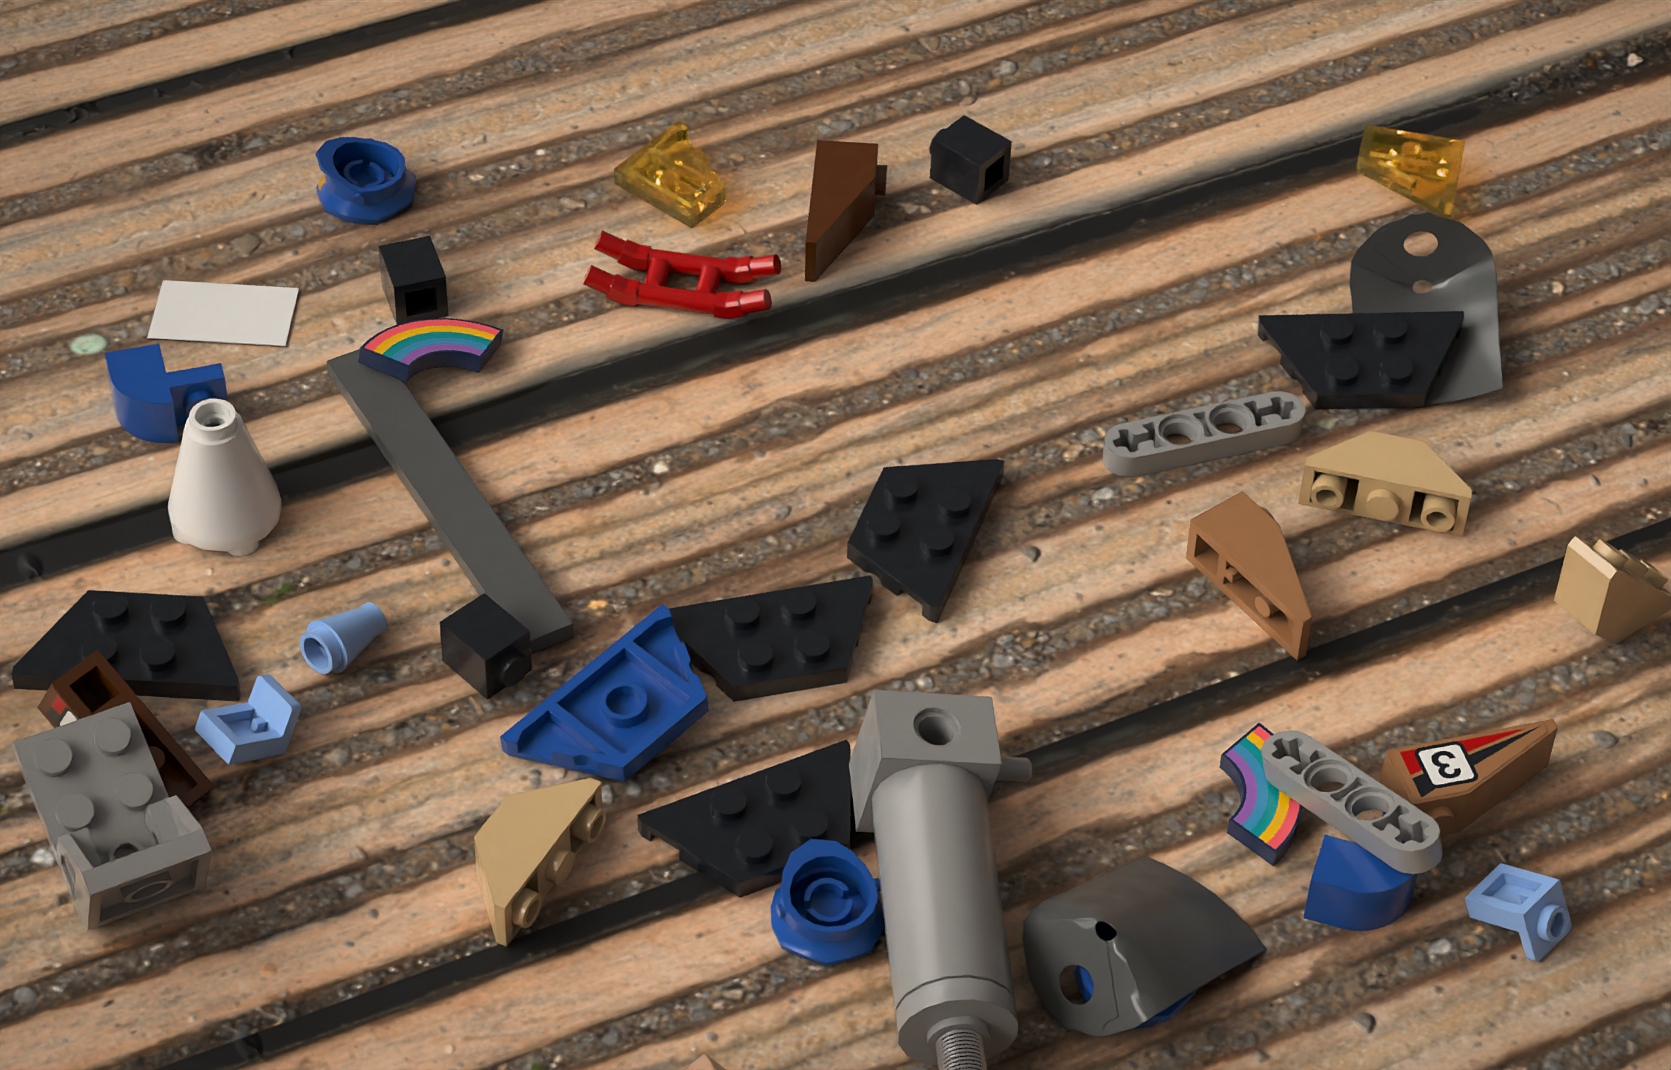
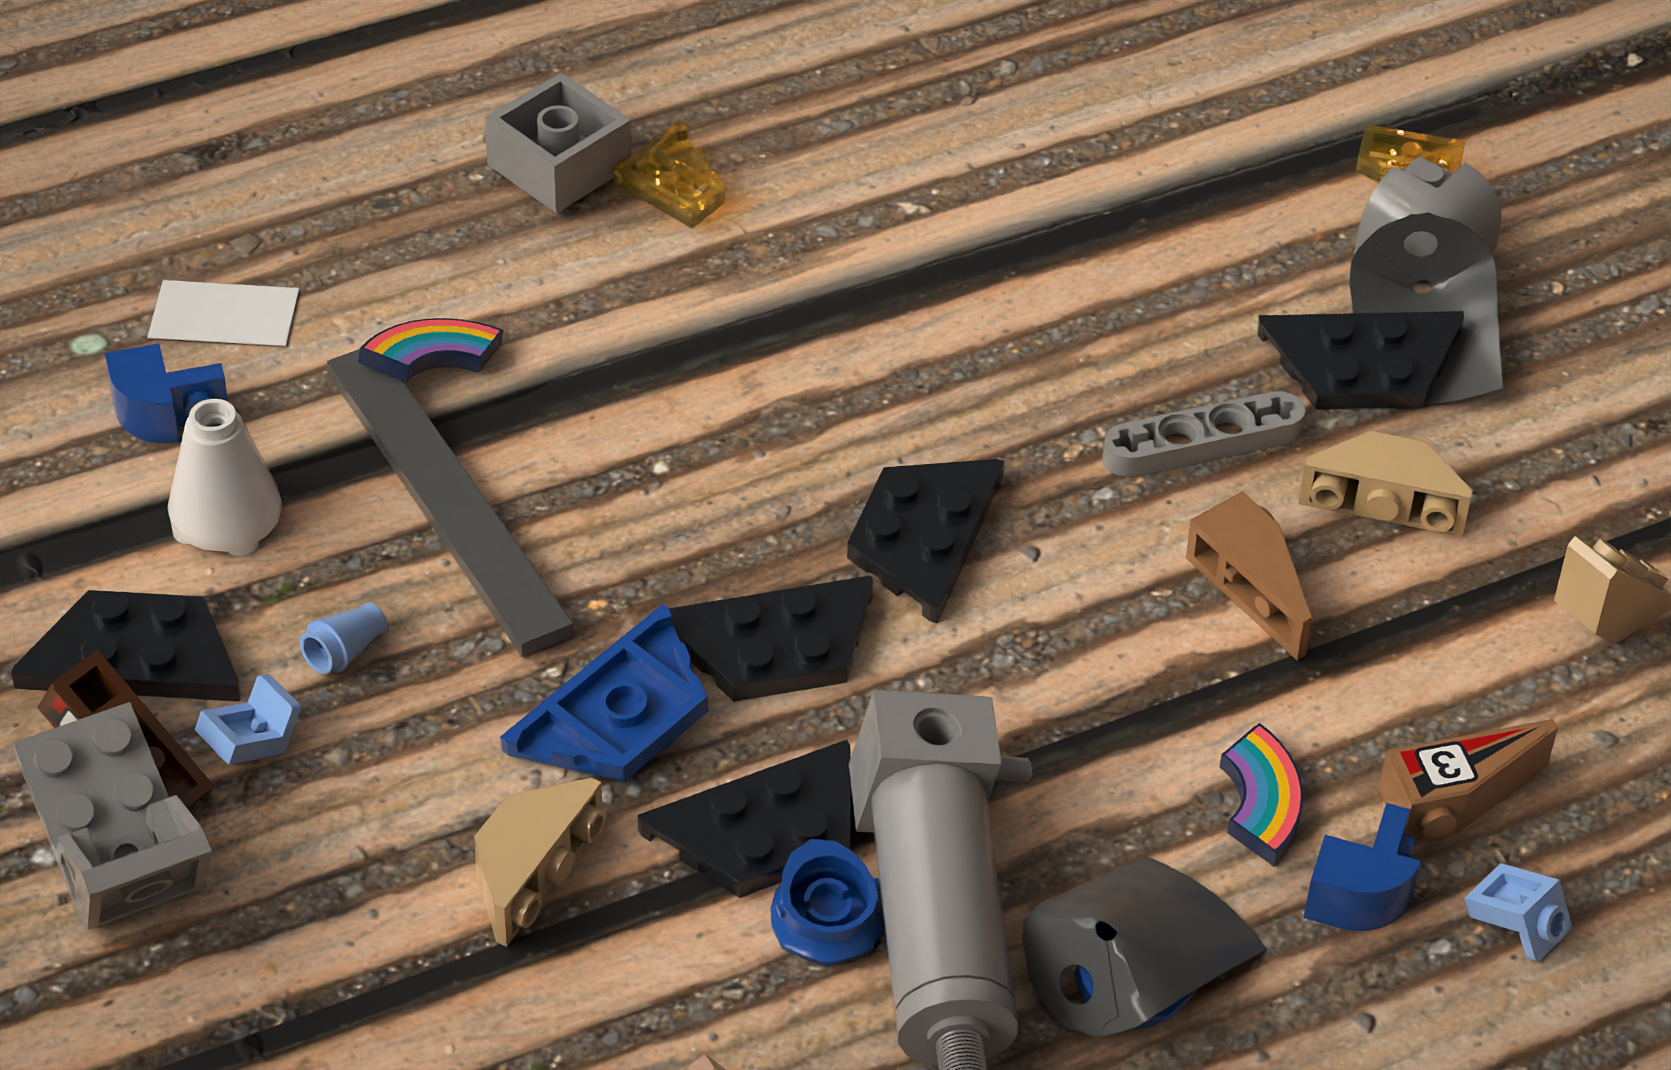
(363, 180): blue hat -> none
(413, 280): black brick -> none
(486, 646): black brick -> none
(557, 142): none -> light grey brick
(661, 262): red piece -> none
(841, 200): reddish brown slope -> none
(970, 159): black brick -> none
(1360, 793): light grey beam -> none
(1432, 189): none -> light grey brick

